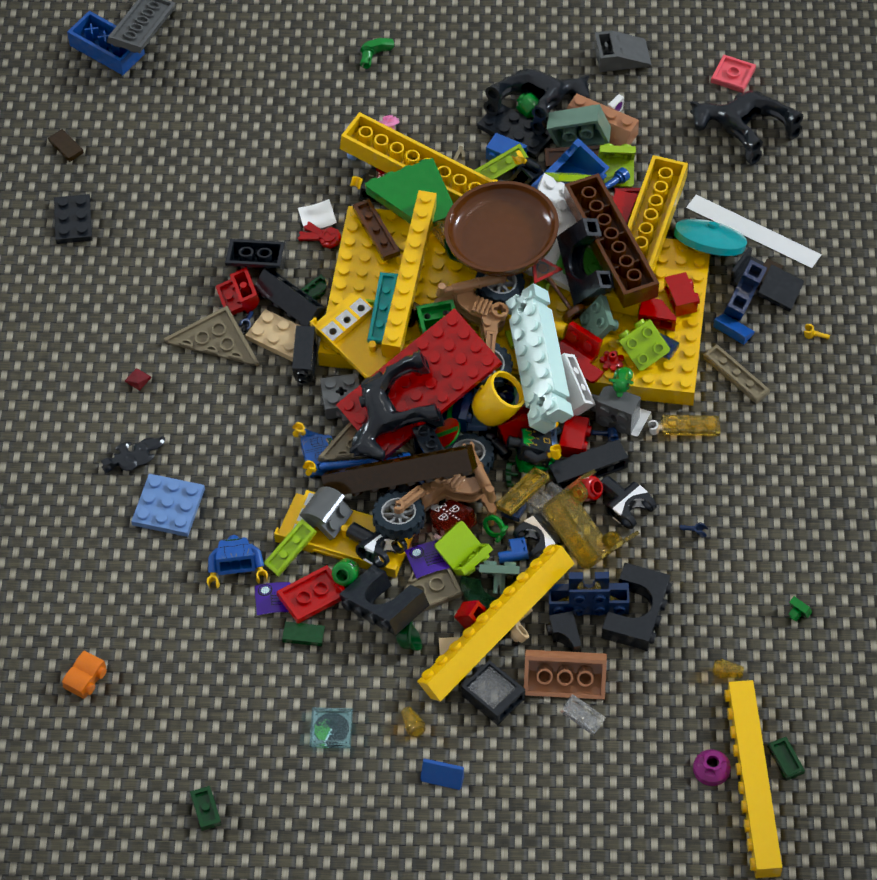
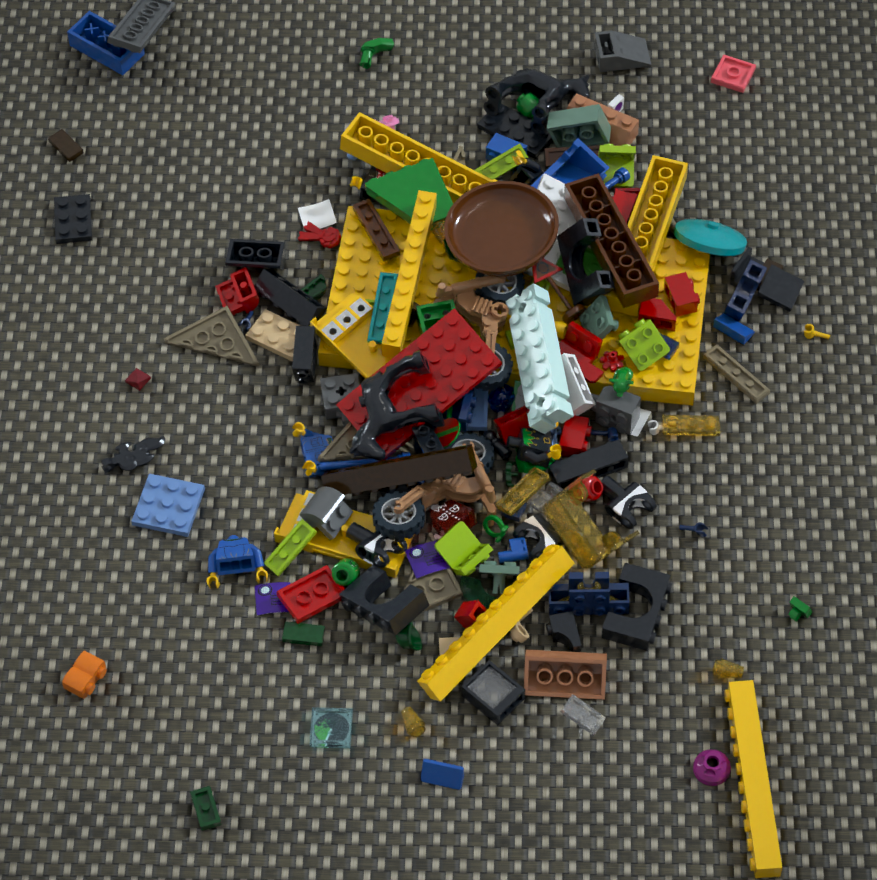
(489, 406): yellow piece -> none
(566, 177): lime tile -> none
(740, 111): black animal -> none
(754, 231): white sticker -> none
(786, 758): dark green tile -> none

